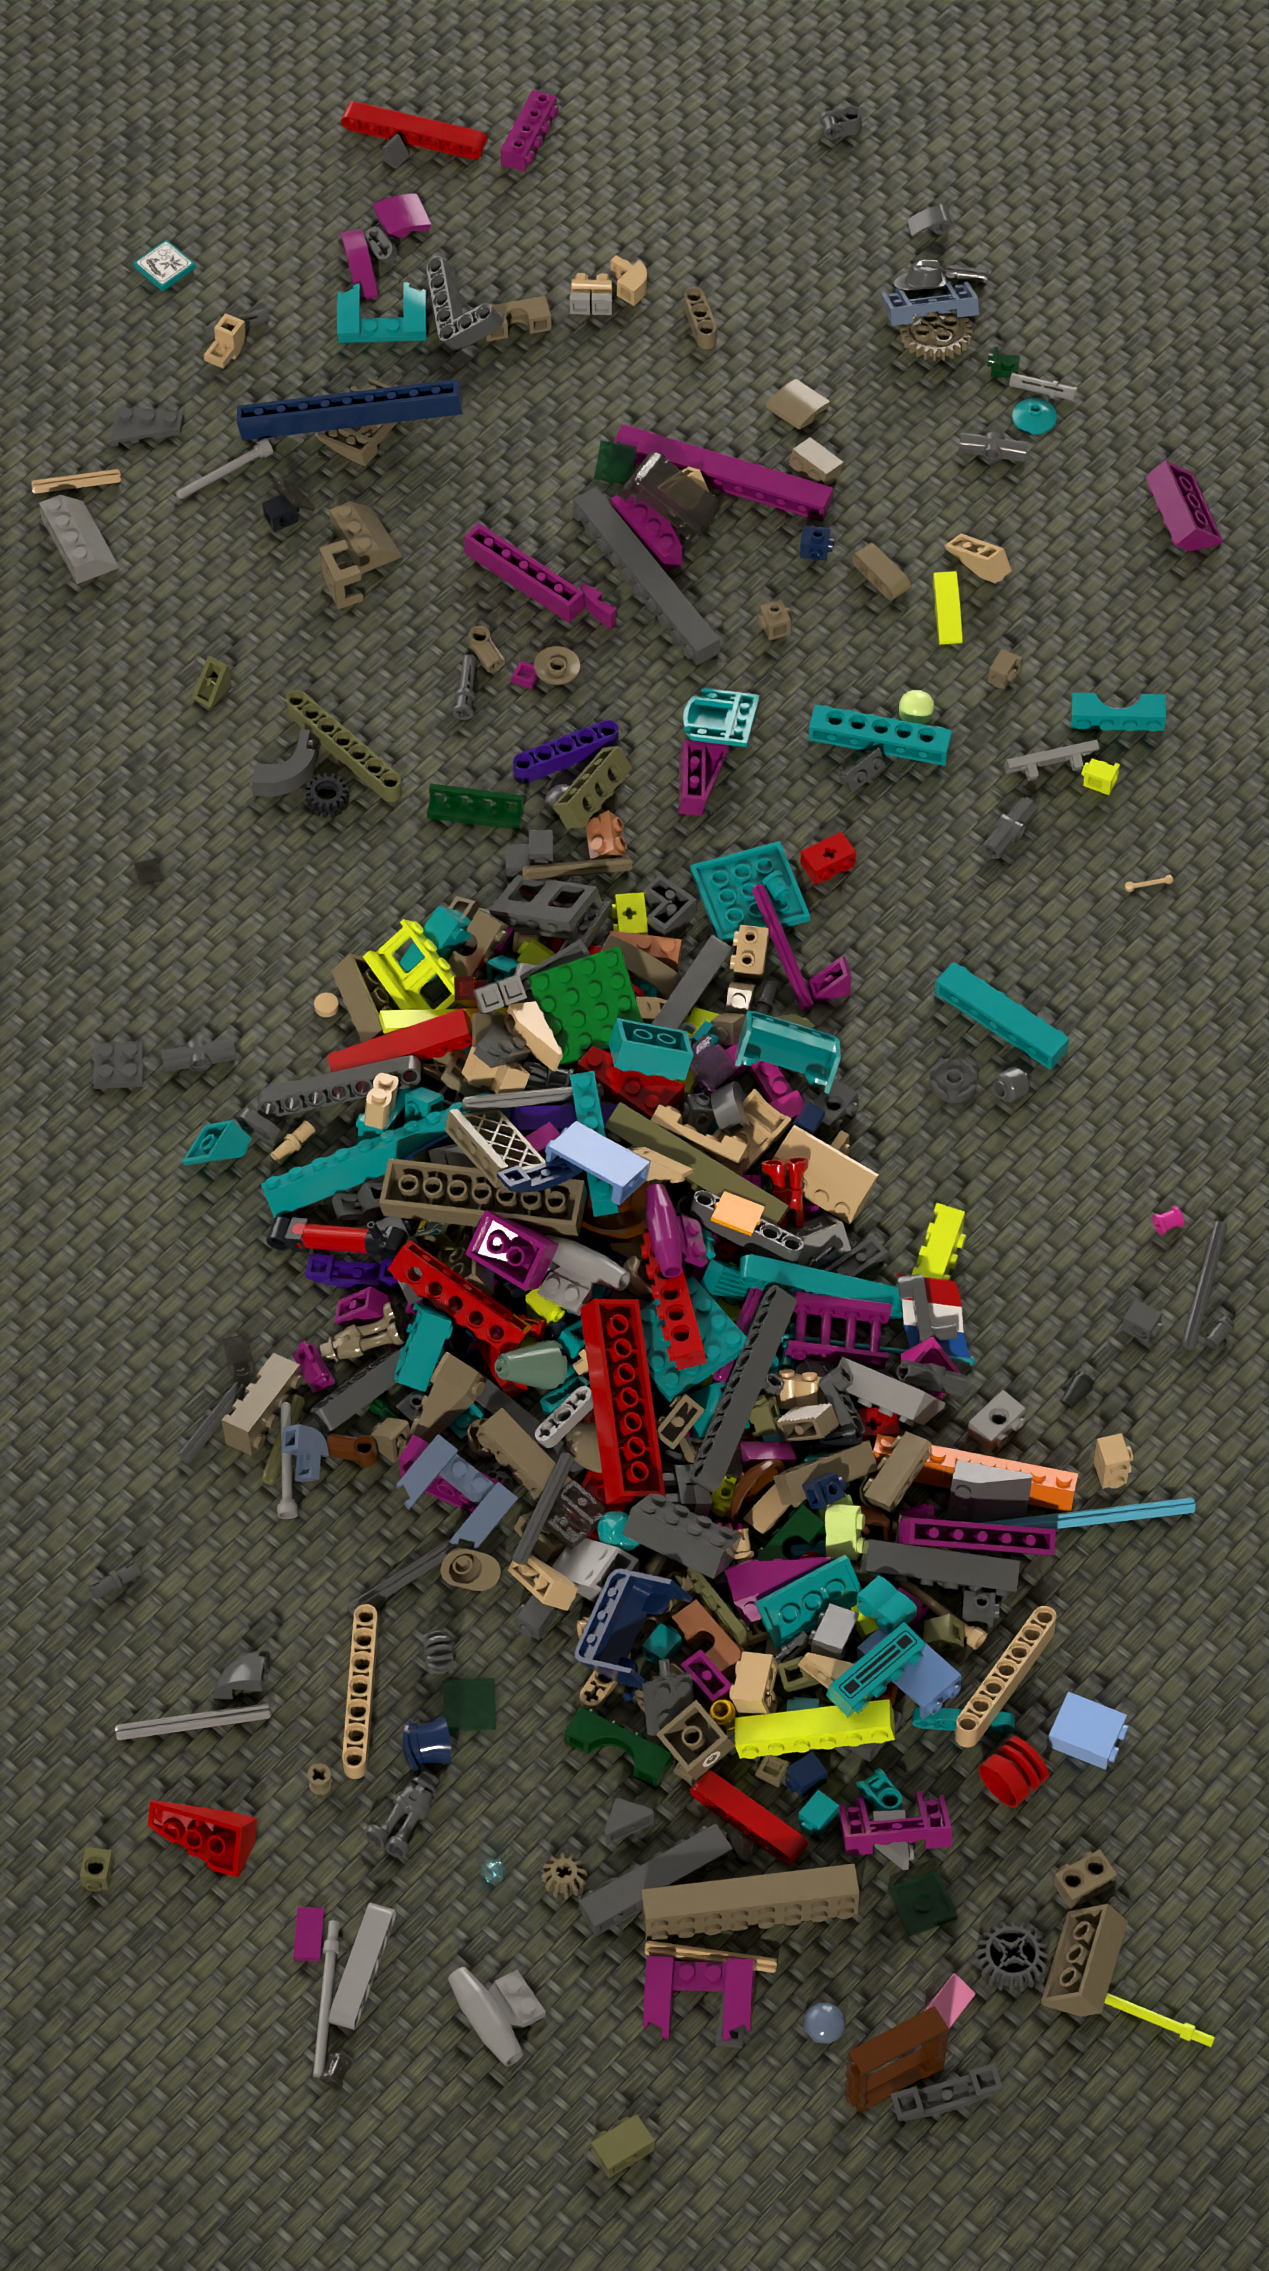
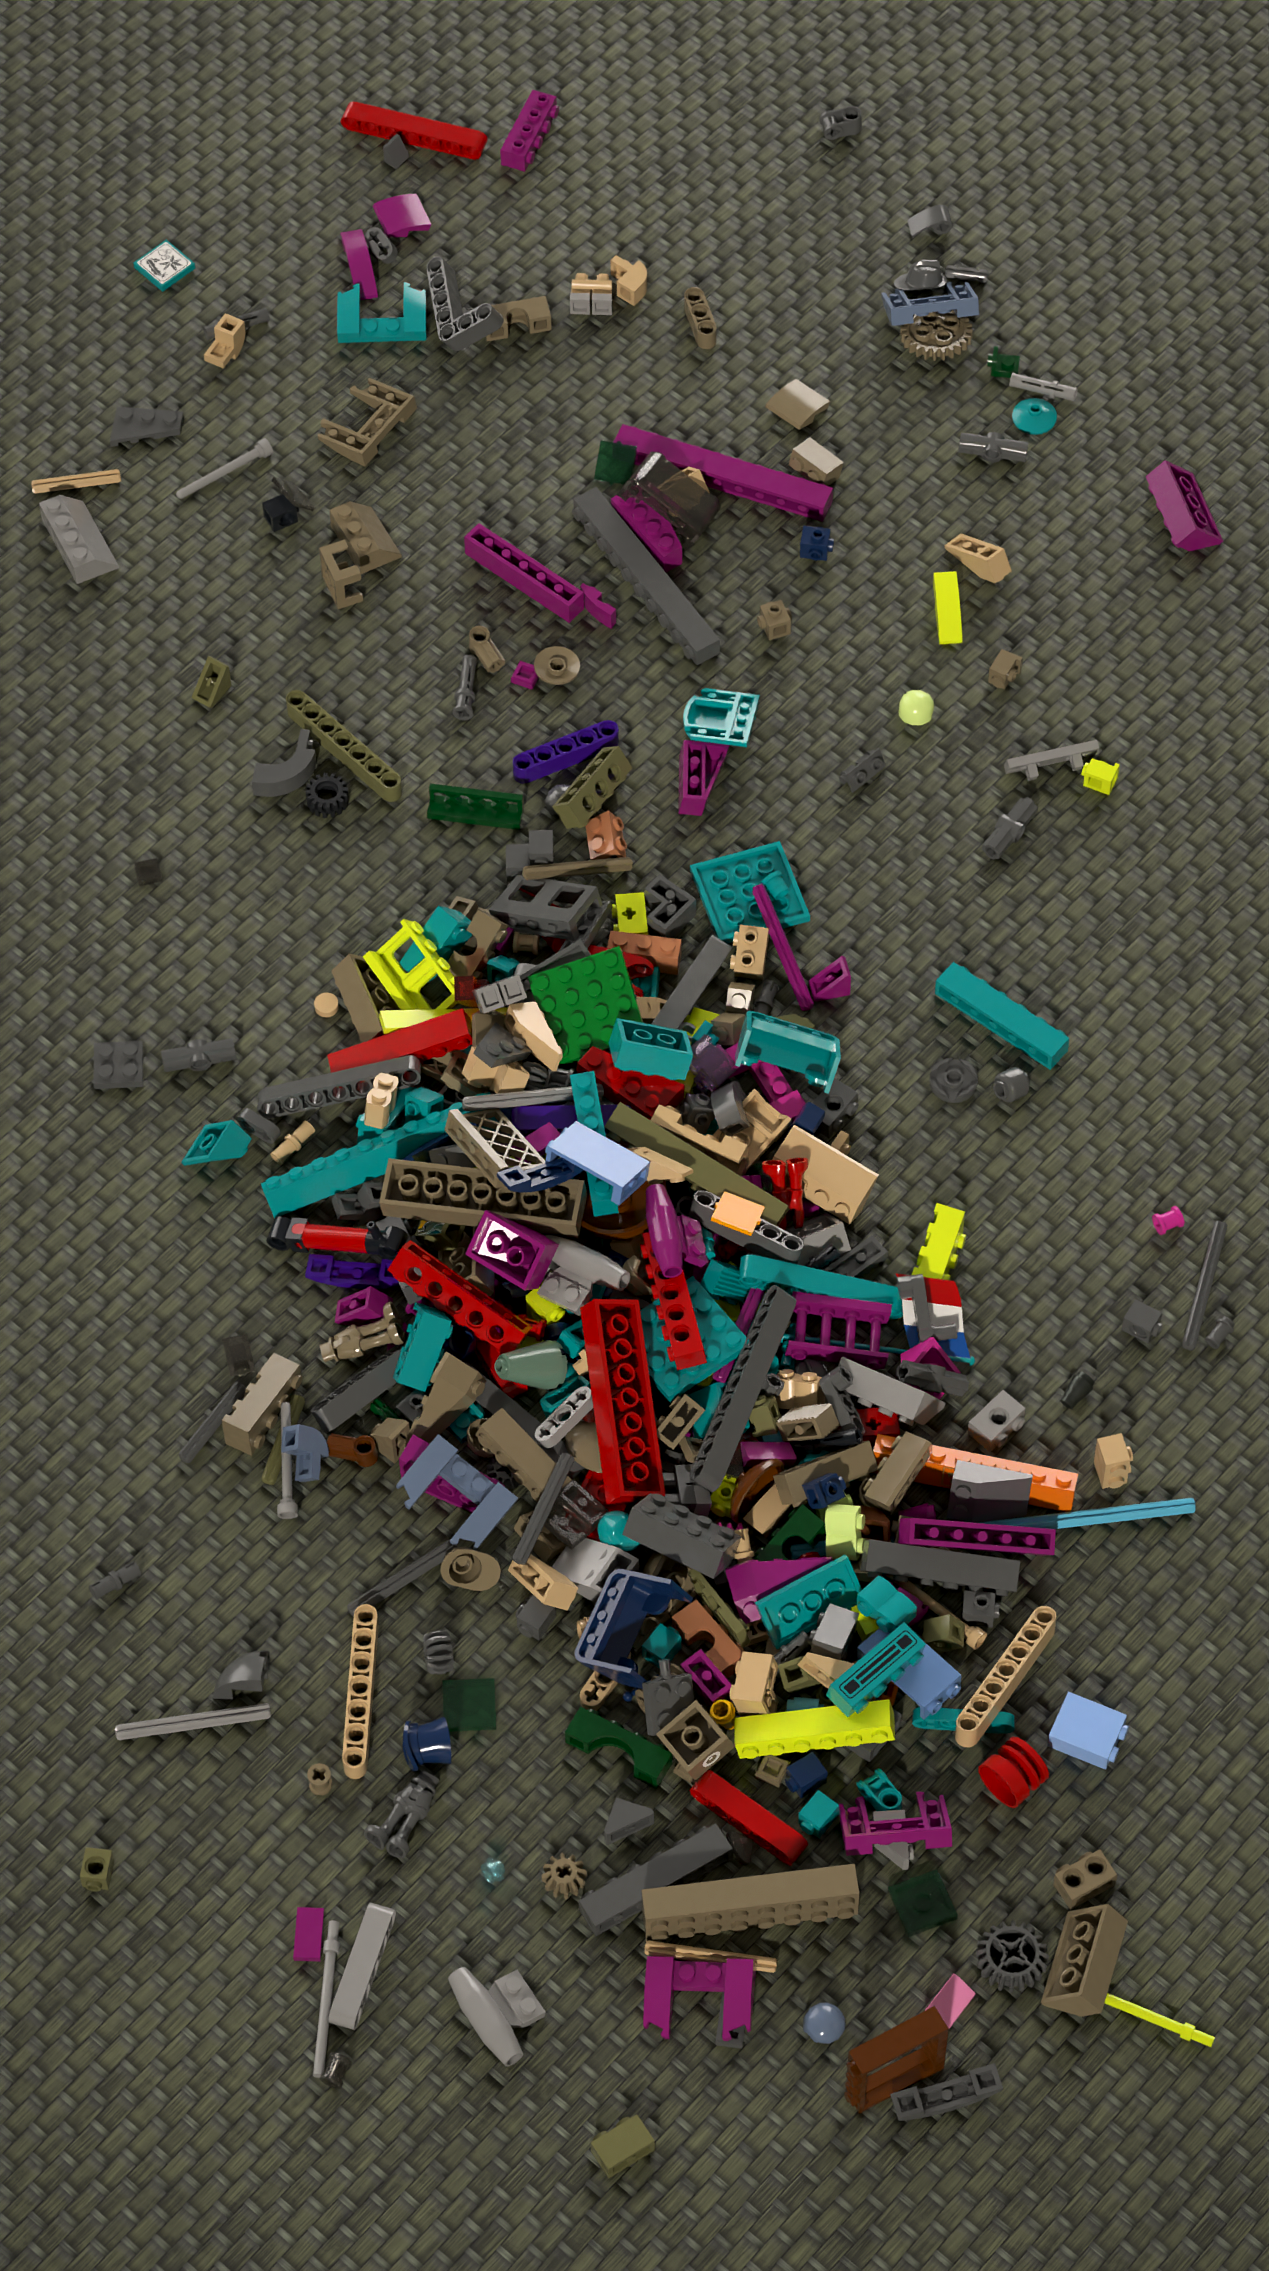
(213, 1835): red wedge -> none
(313, 1367): magenta hinge -> none
(349, 409): dark blue brick -> none
(533, 952): neon yellow brick -> none
(646, 966): dark tan slope -> none
(828, 858): red brick -> none
(863, 733): teal brick -> none
(881, 571): dark tan beam -> none
(1091, 713): teal arch -> none
(1129, 886): tan hinge -> none

